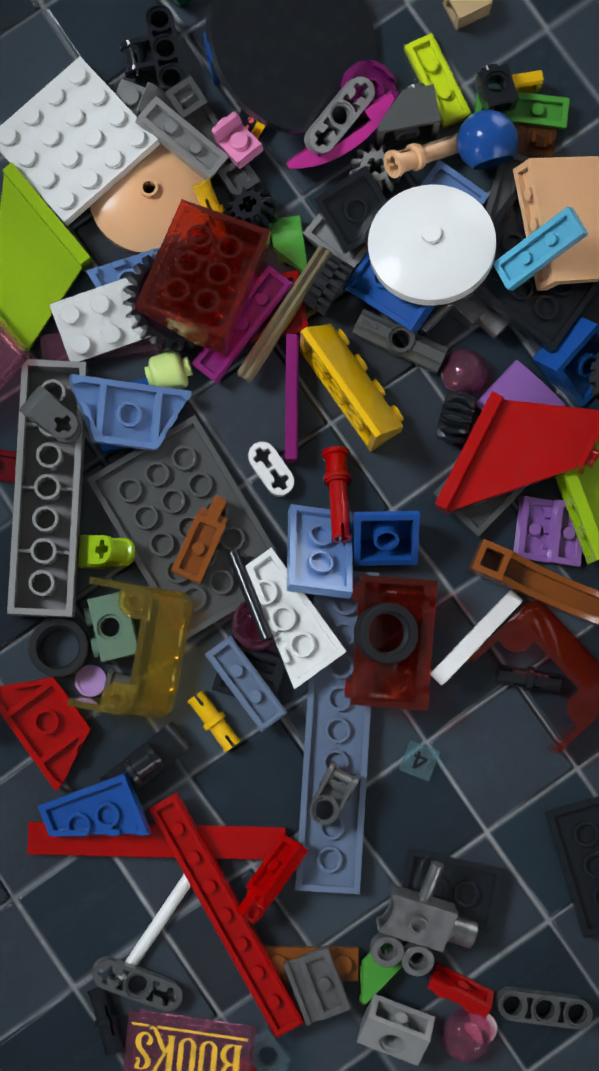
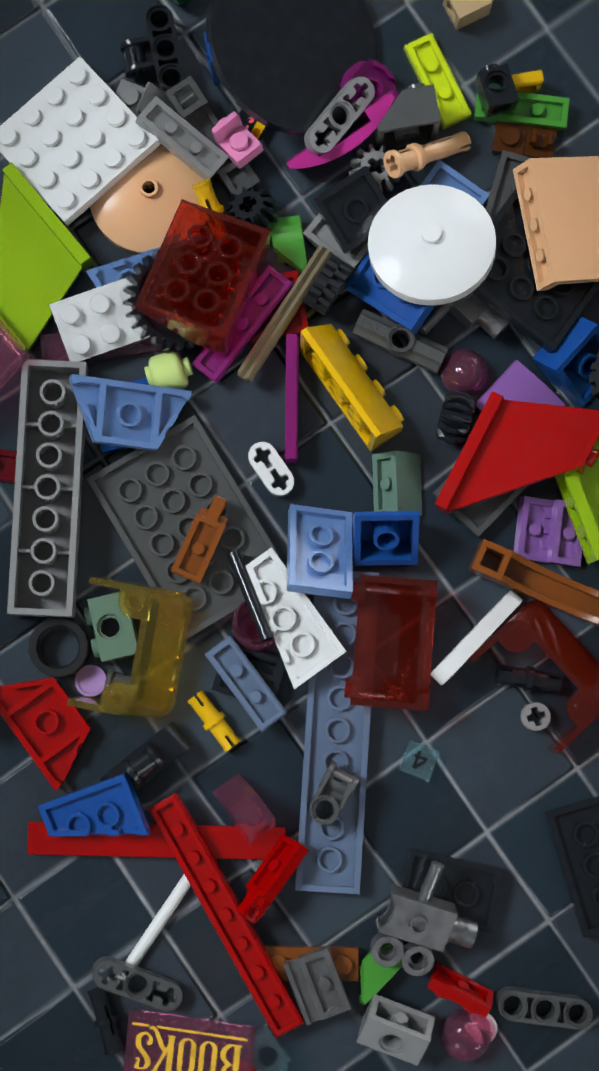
(48, 413): dark grey piece -> none
(104, 552): lime piece -> none
(245, 808): none -> clear pink slope
(338, 480): red pin -> none
(397, 481): none -> sand green panel
(409, 639): black tyre -> none
(487, 139): blue helmet -> none
(540, 248): medium azure plate -> none
(543, 721): none -> light grey bush

